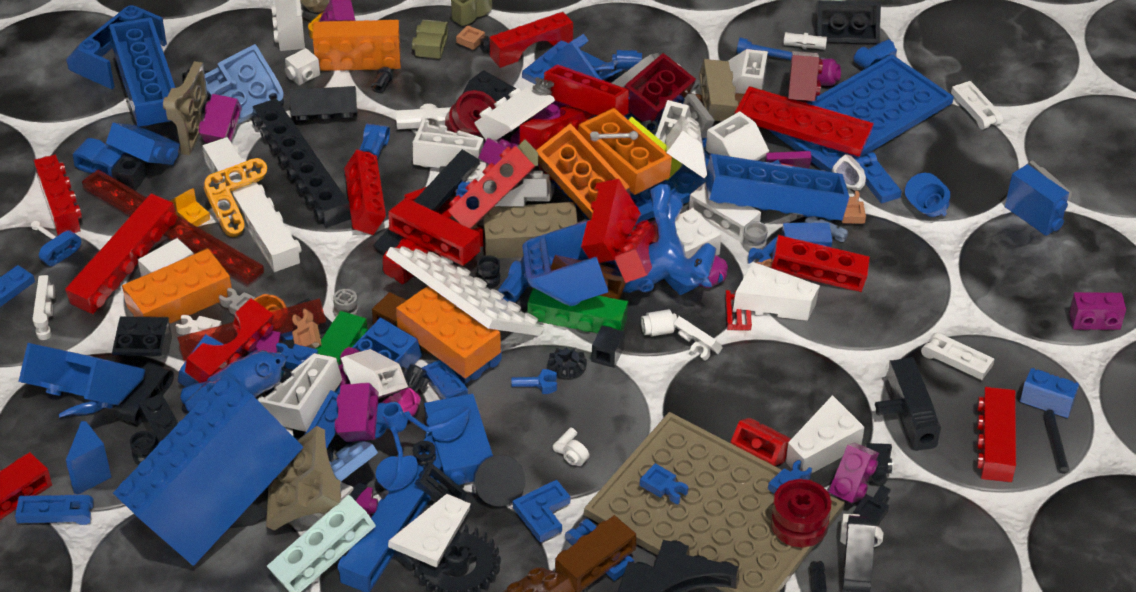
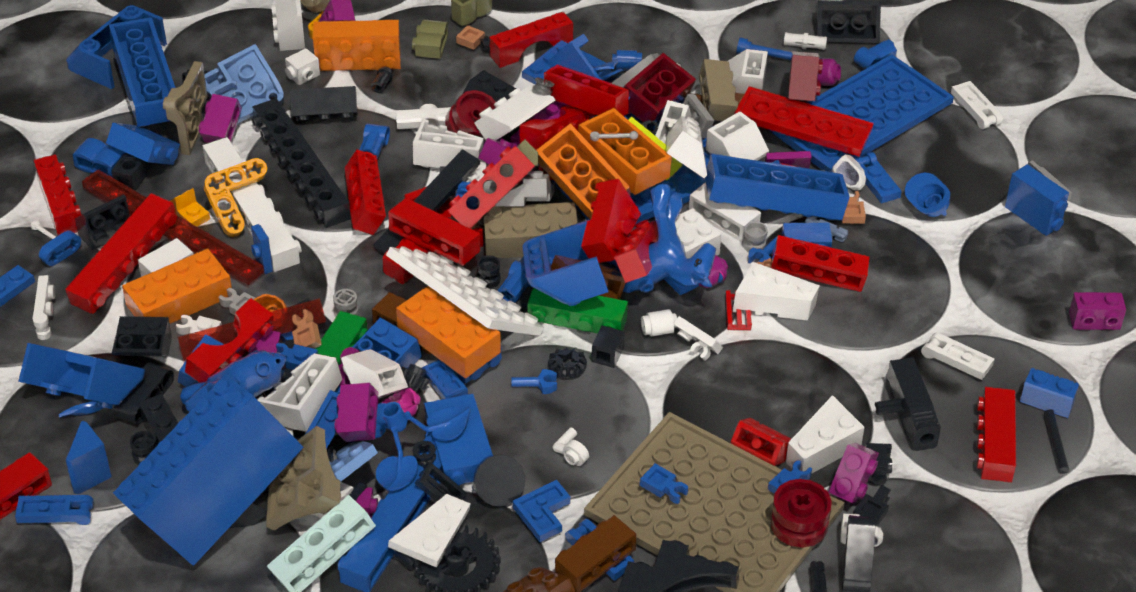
(102, 222): none -> black slope
(261, 248): none -> blue plate

